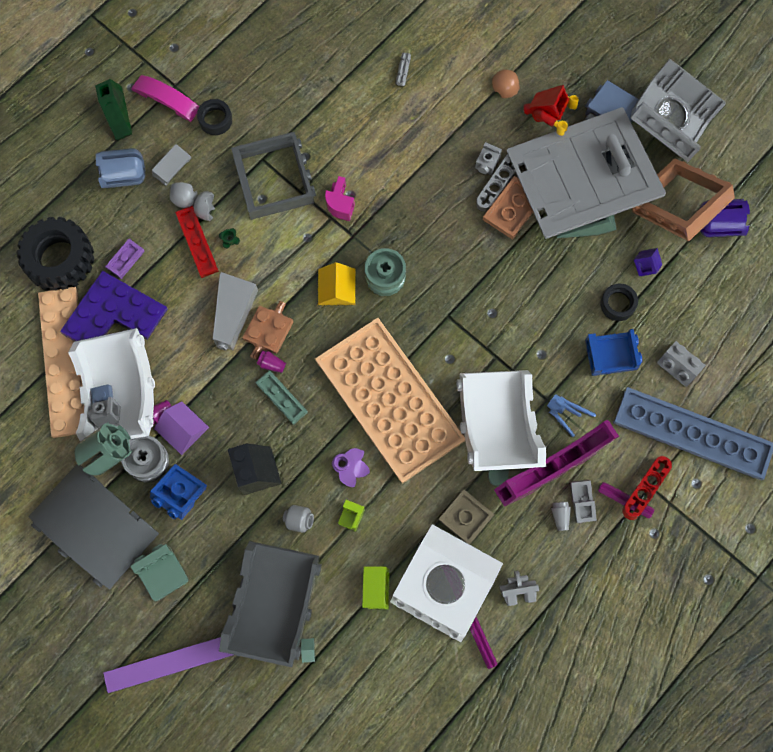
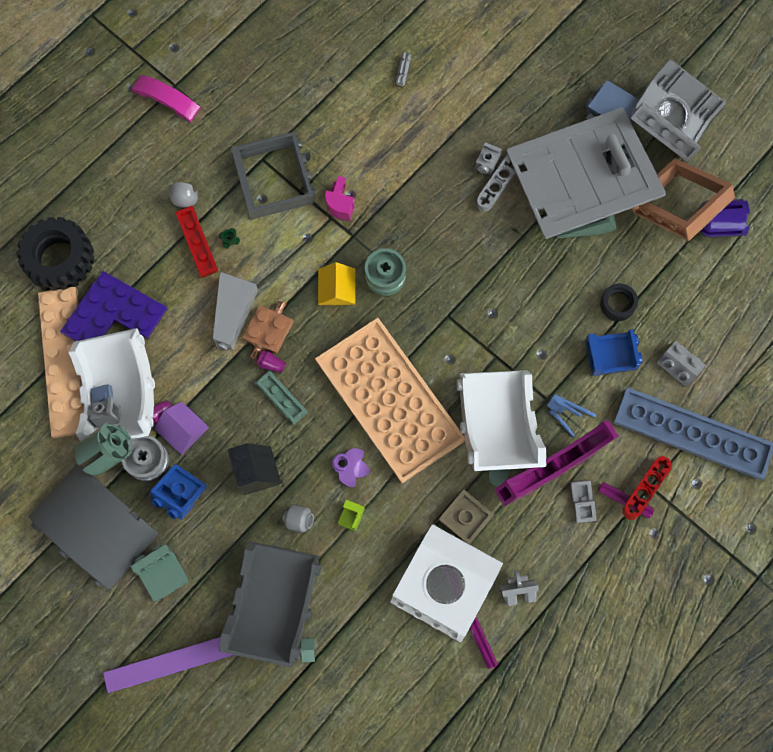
(114, 107): dark green slope -> none
(120, 168): sand blue cylinder -> none
(125, 258): medium lavender plate -> none
(170, 164): light grey hinge -> none
(204, 205): light grey hair -> none
(214, 104): black tyre -> none
(376, 588): lime hinge -> none
(506, 83): nougat hair -> none
(509, 210): nougat plate -> none
(549, 107): red torso -> none
(561, 515): light grey cone -> none
(648, 262): dark purple panel -> none

